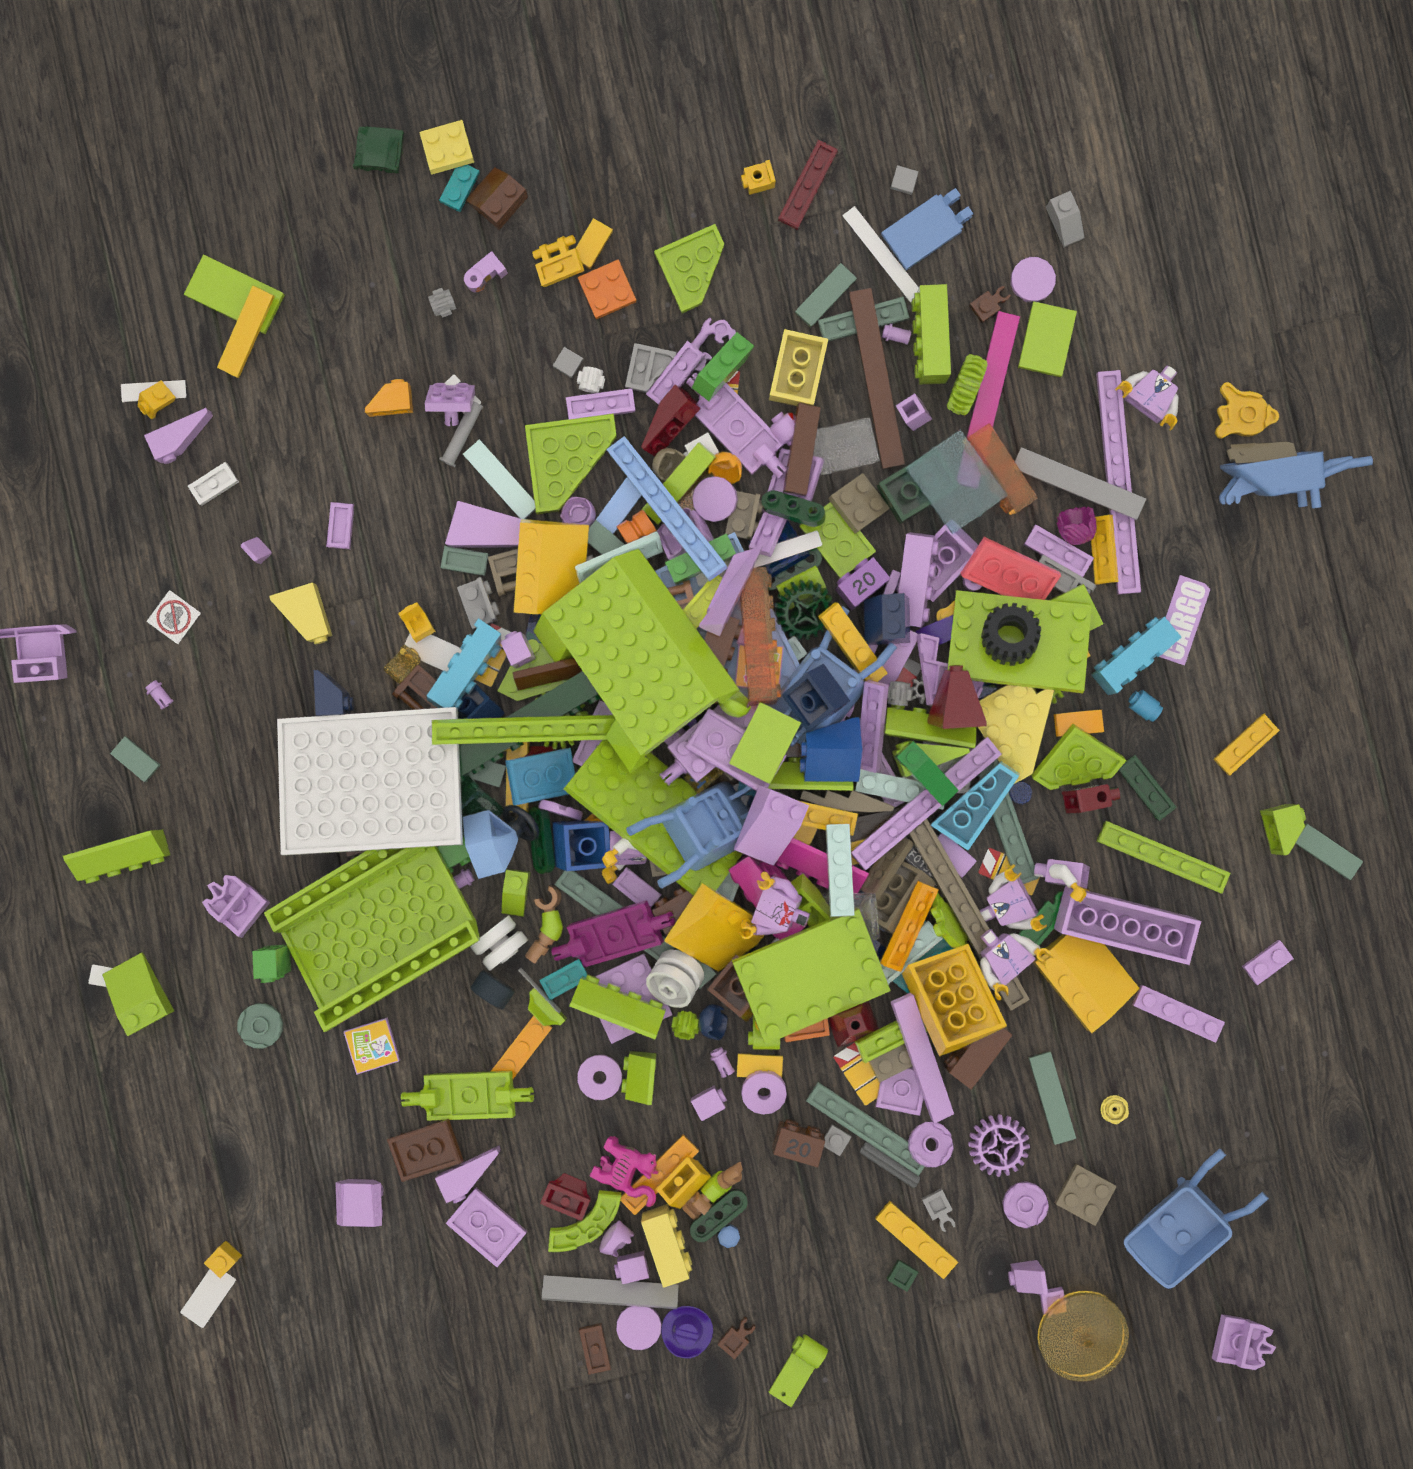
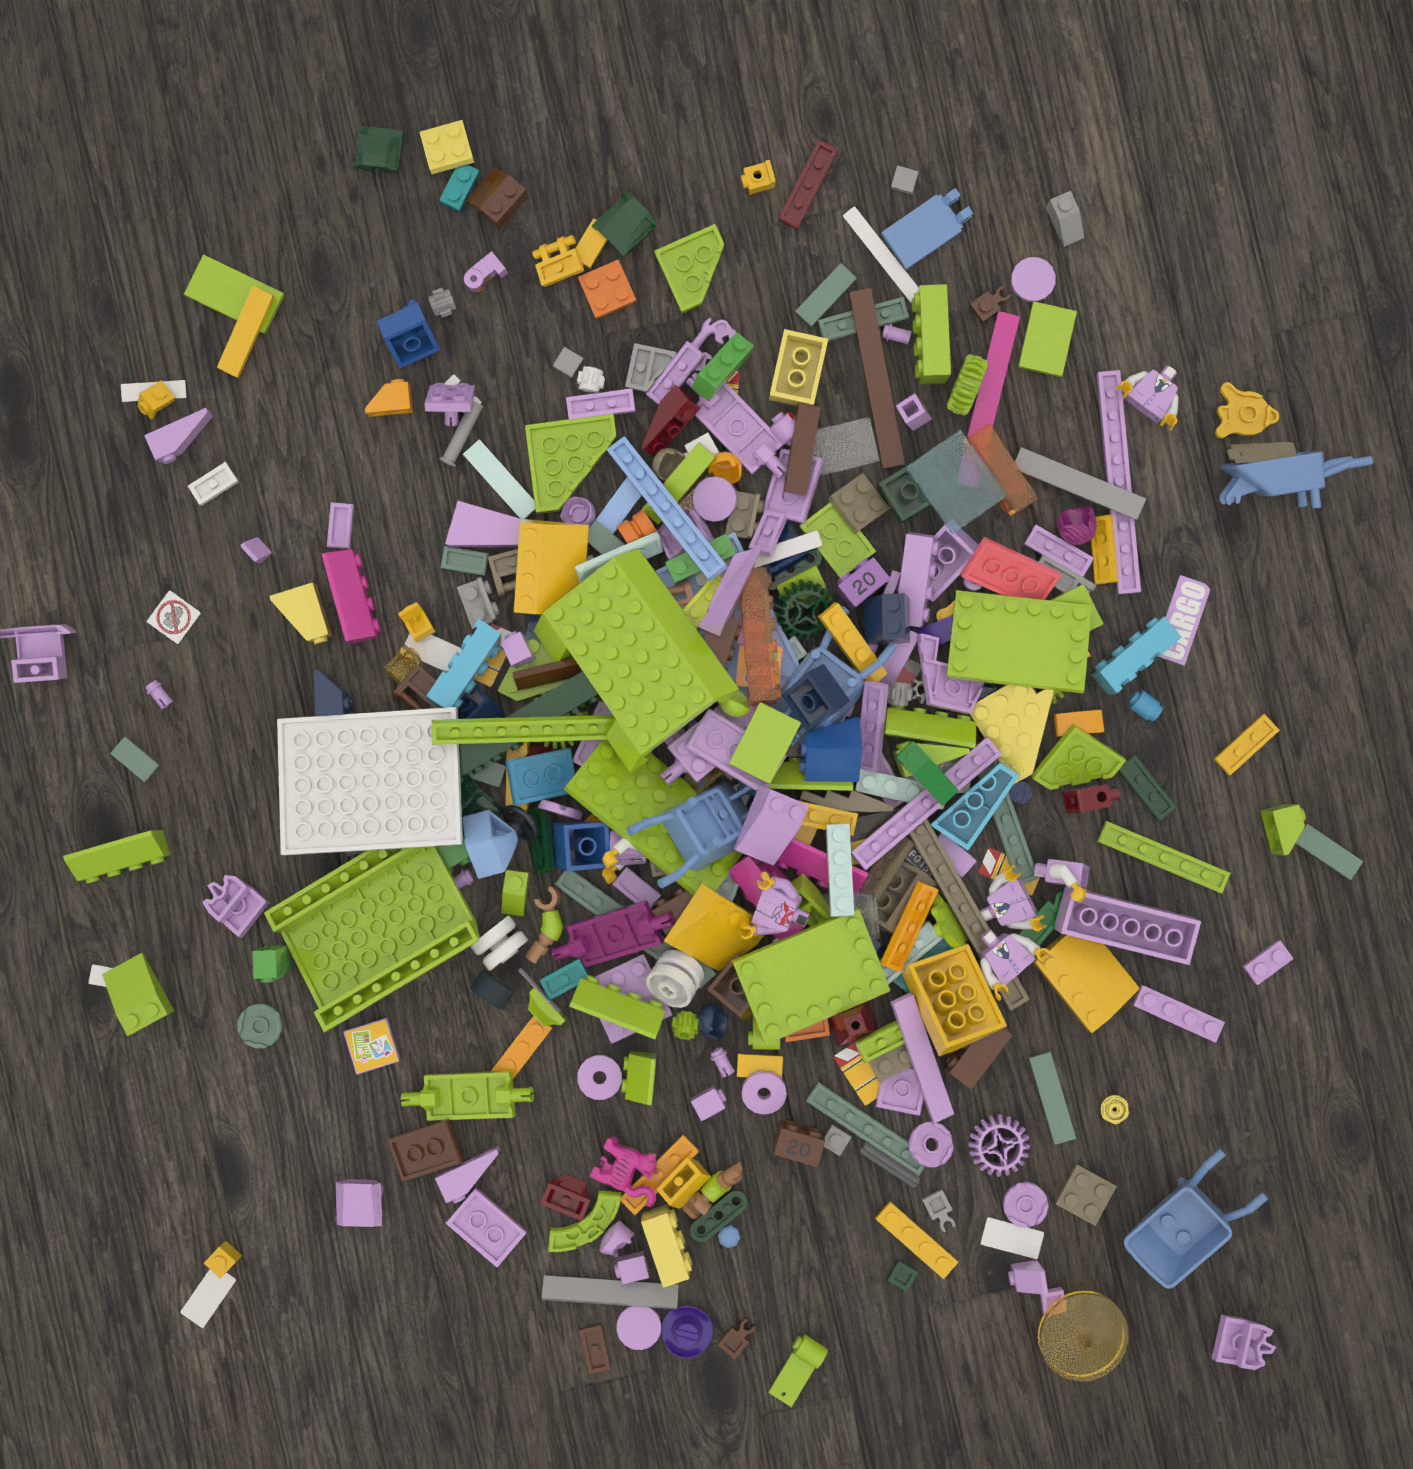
(351, 596): none -> dark pink slope
(408, 334): none -> blue piece
(625, 224): none -> dark green slope
(798, 514): dark green plate -> none
(956, 701): dark red slope -> none
(1012, 1238): none -> white sticker
(1014, 617): black tyre -> none

